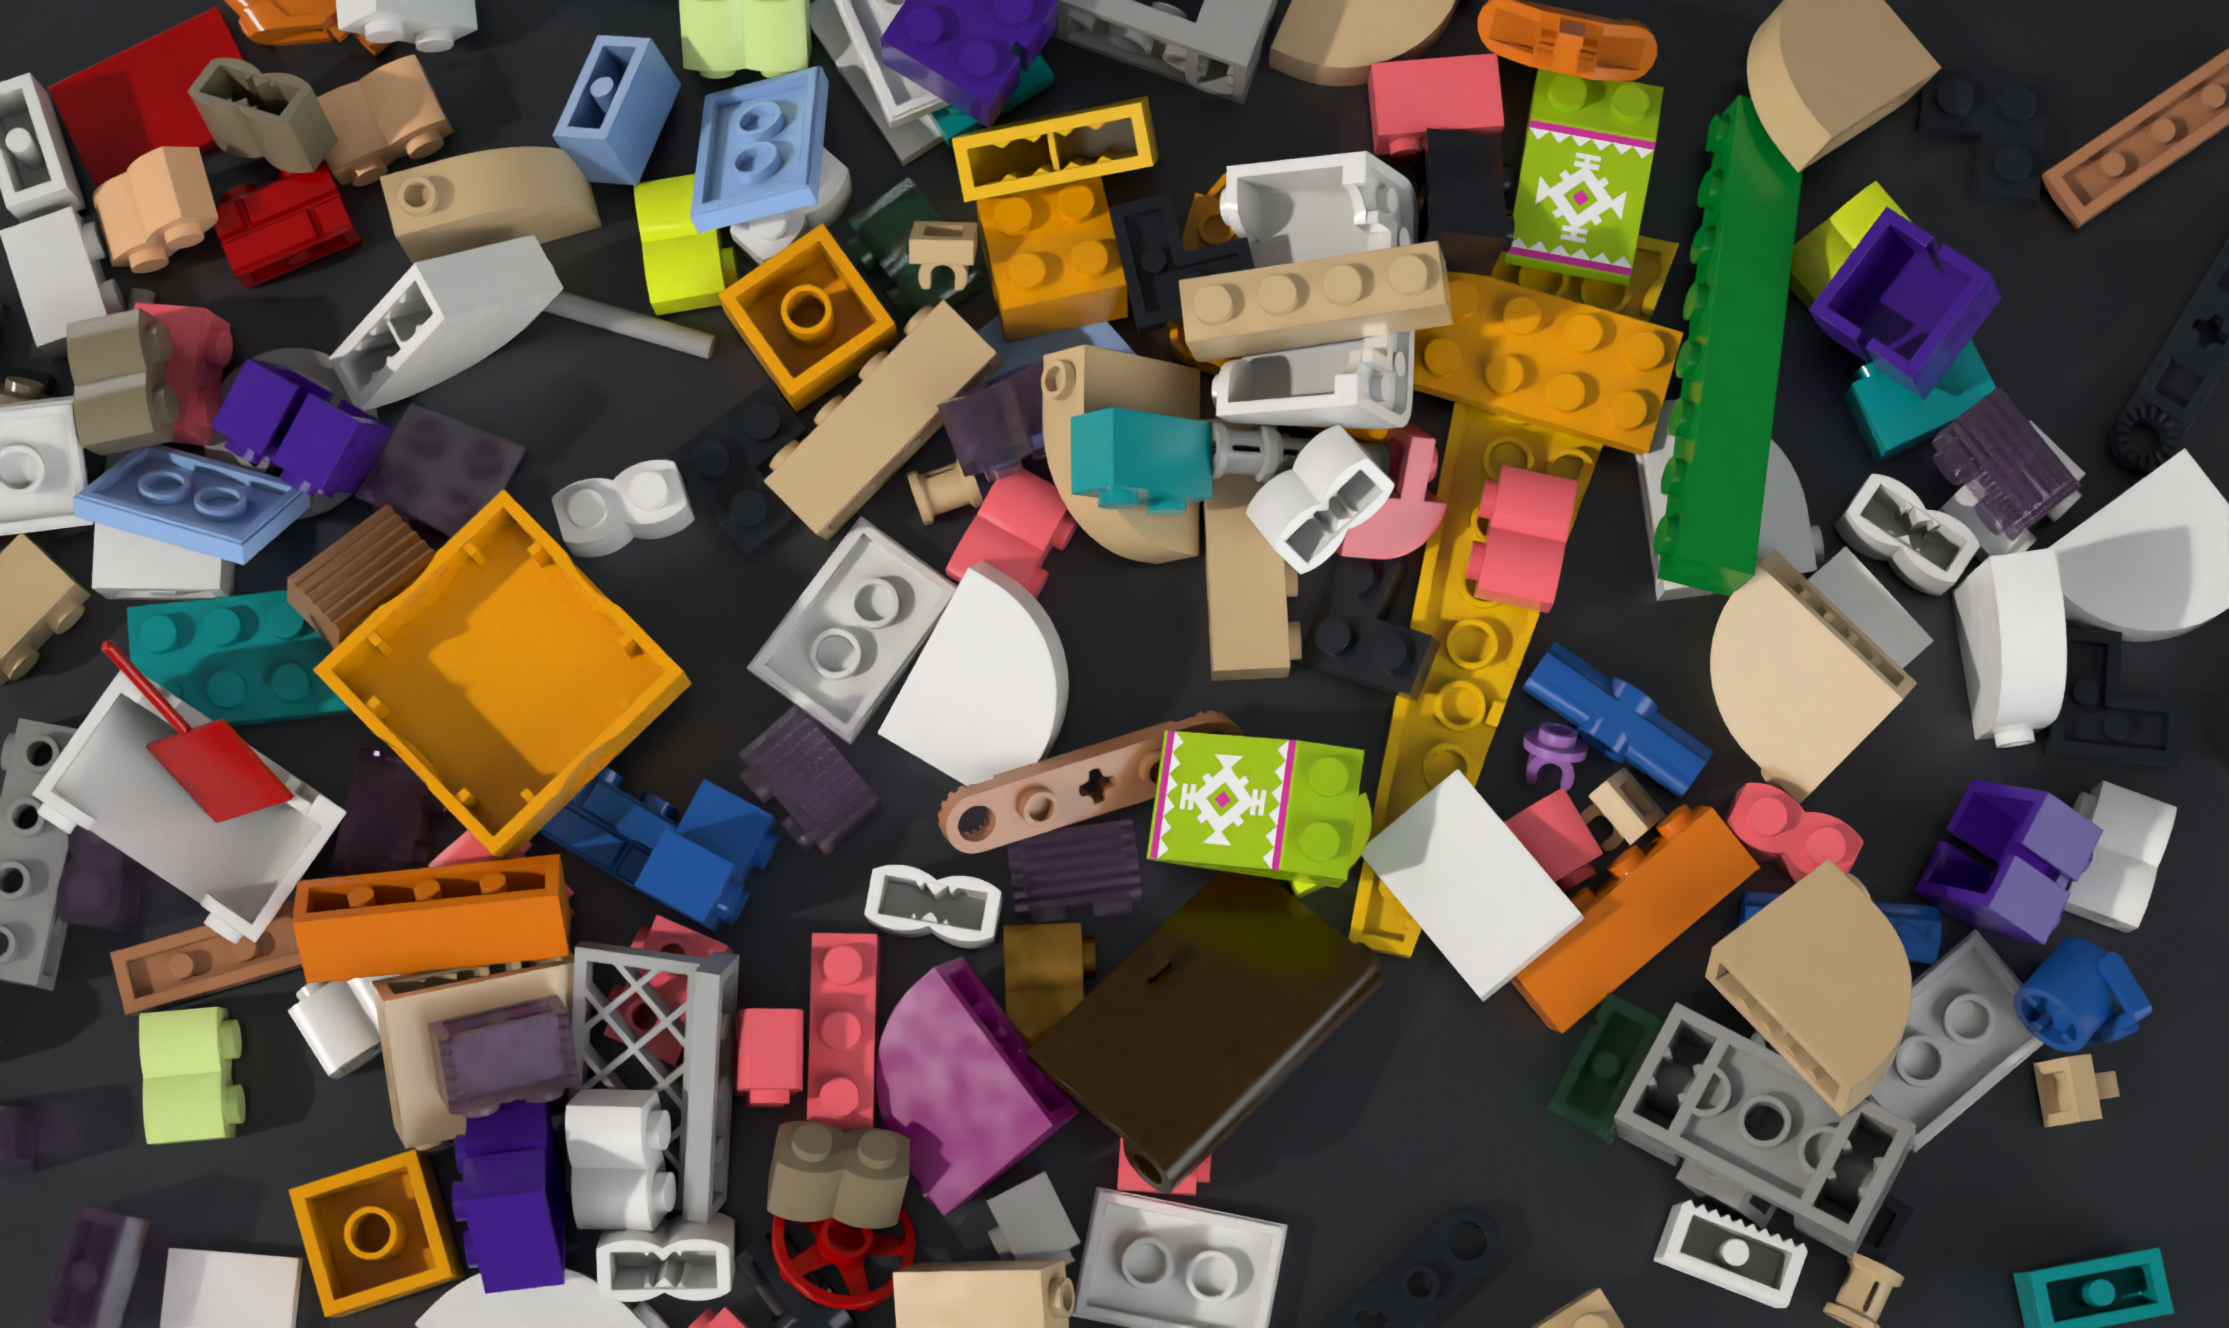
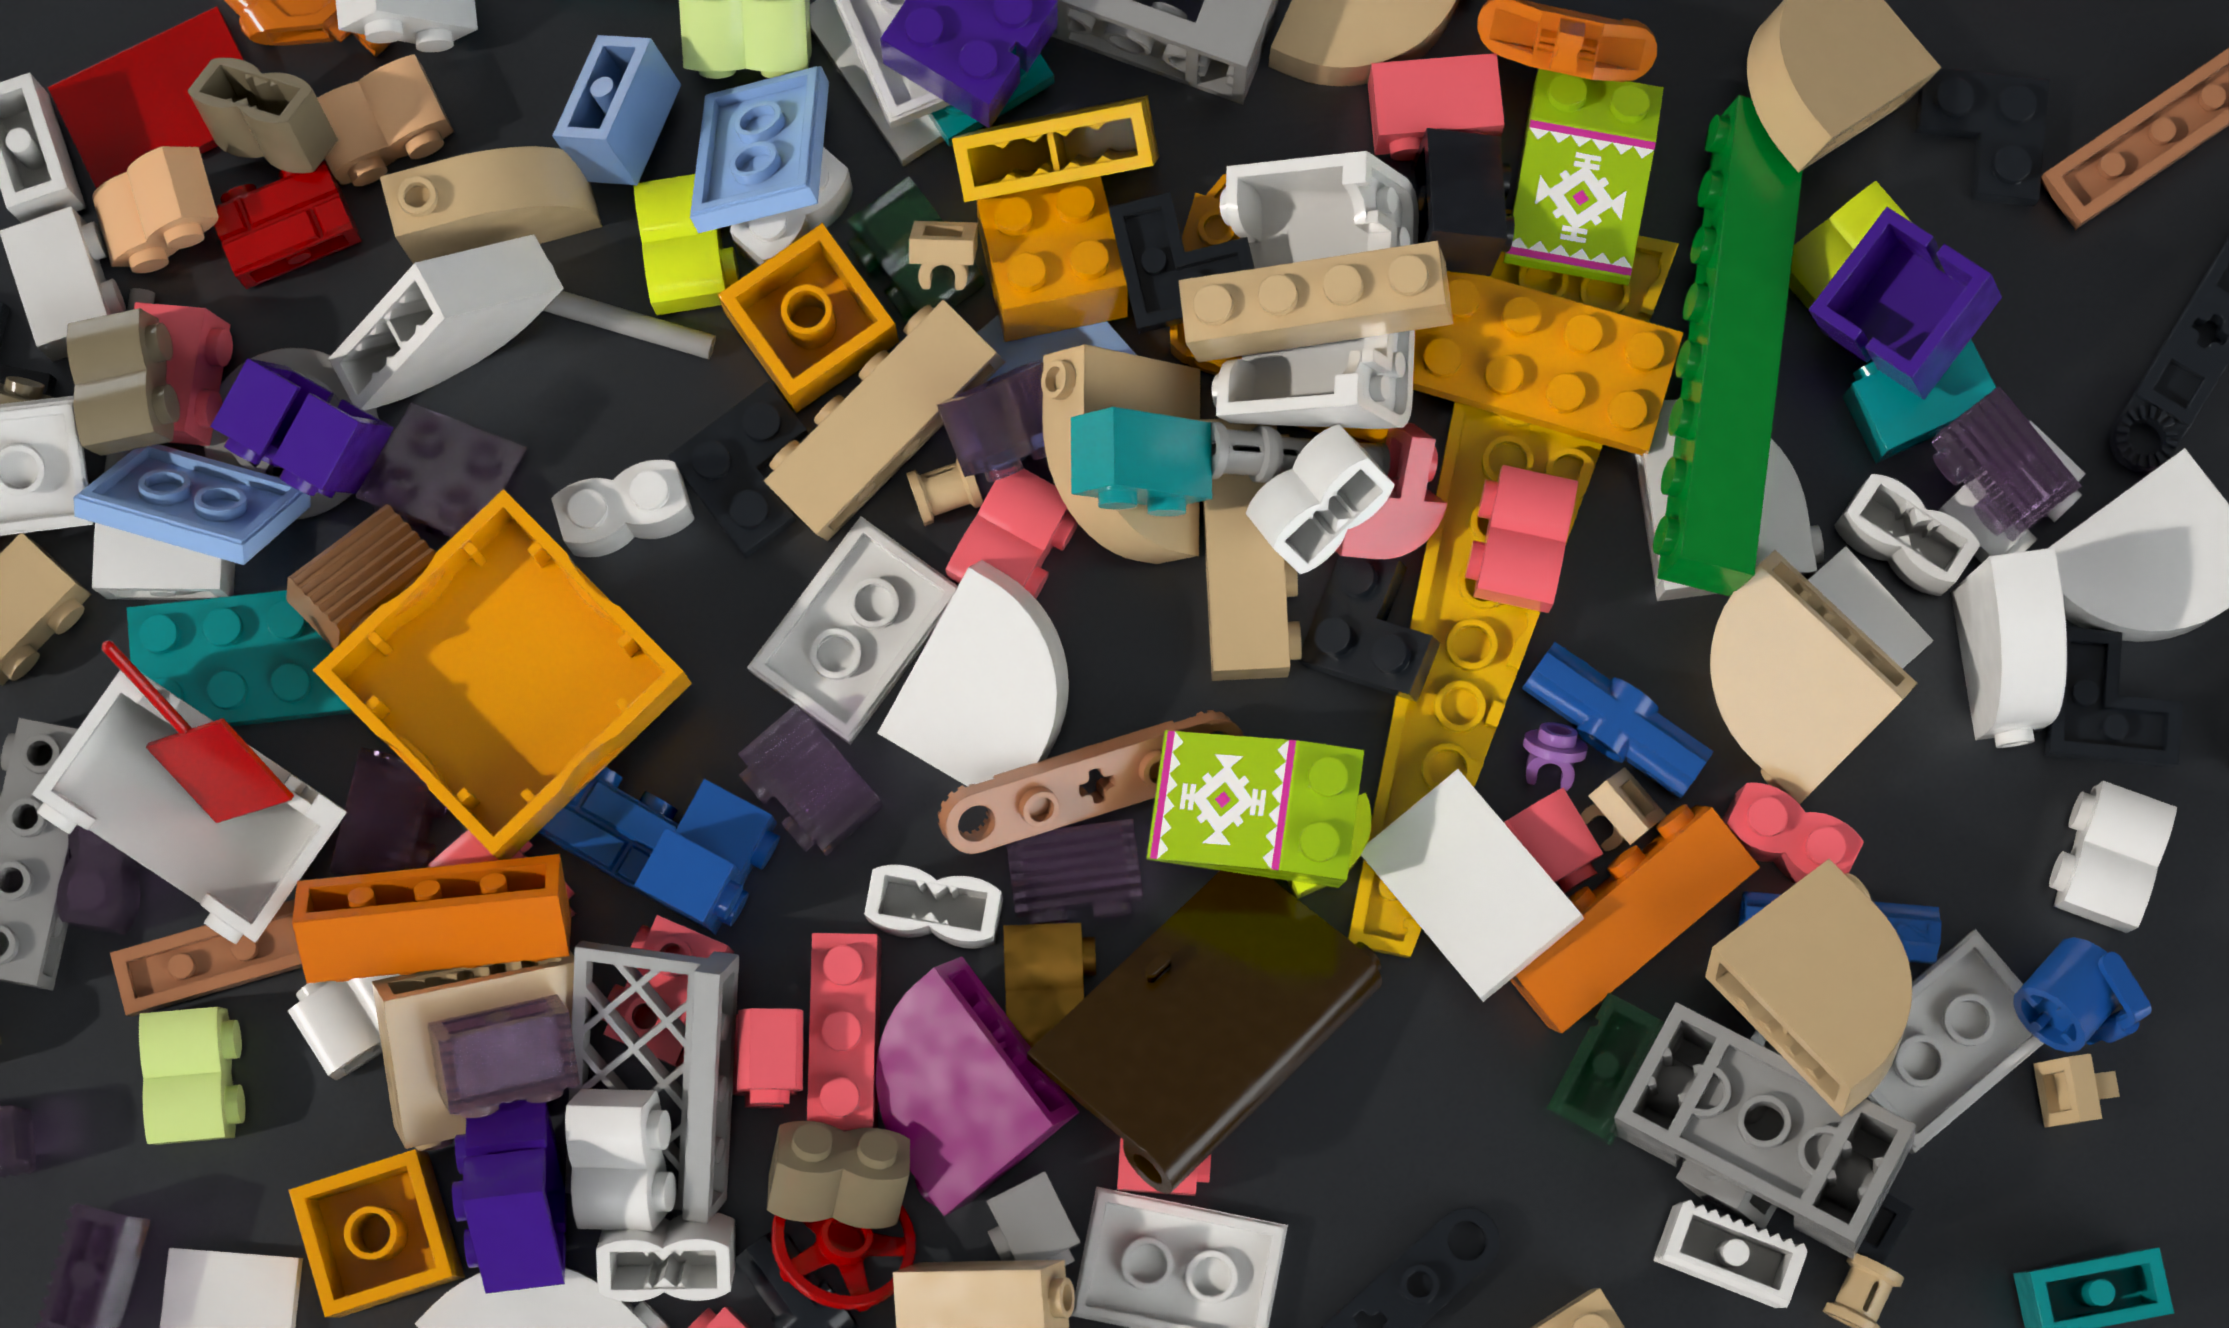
(2036, 851): dark purple piece -> none

